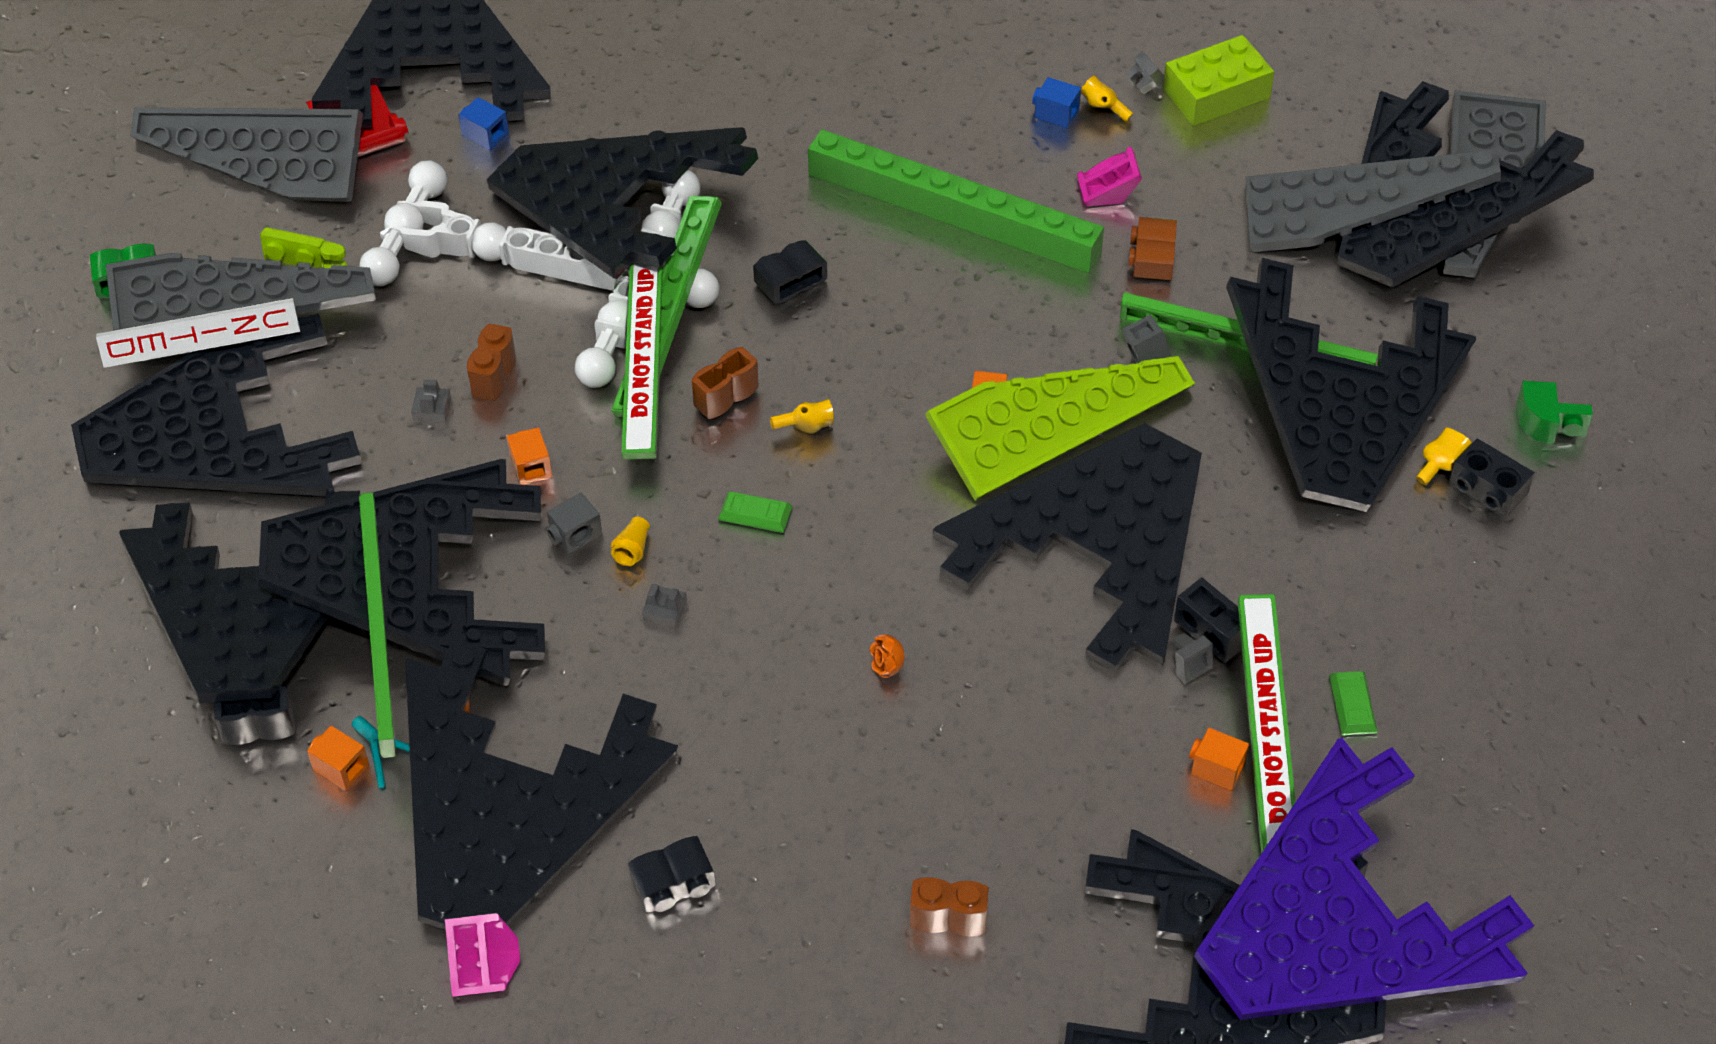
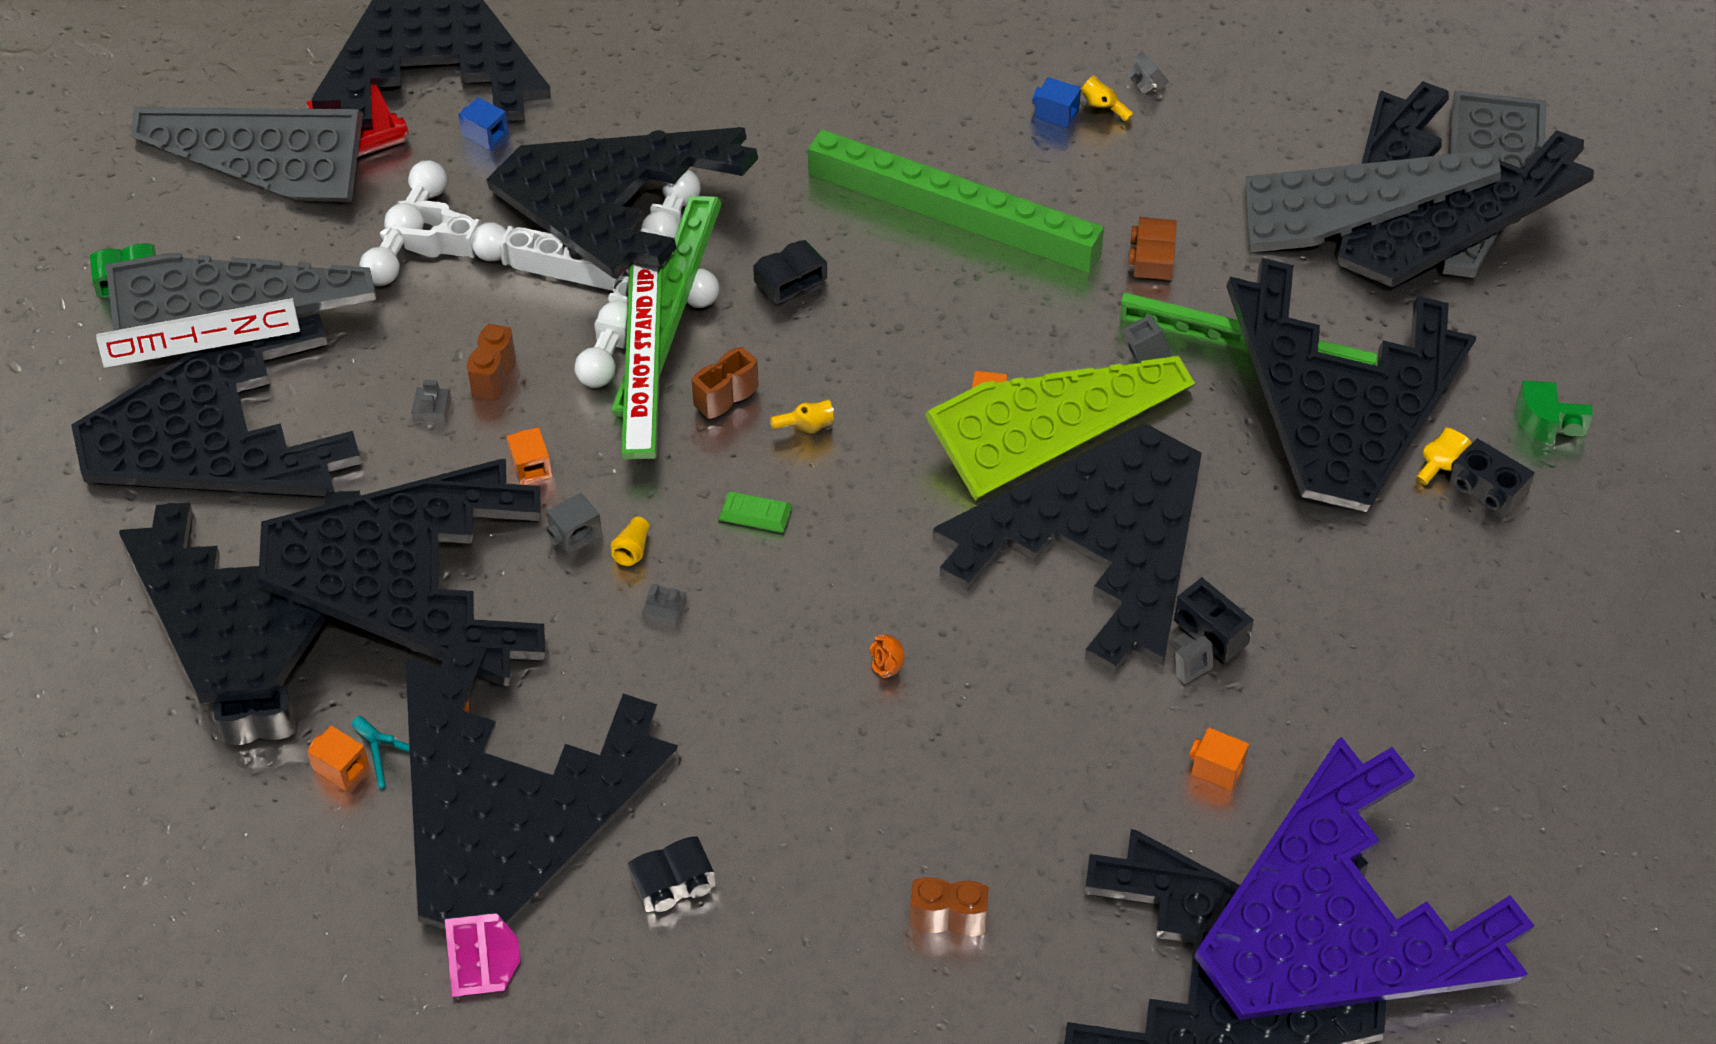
(296, 248): lime hinge -> none
(377, 626): bright green tile -> none
(1110, 180): dark pink slope -> none
(1218, 80): lime brick -> none
(1266, 712): tile -> none
(1353, 703): bright green tile -> none

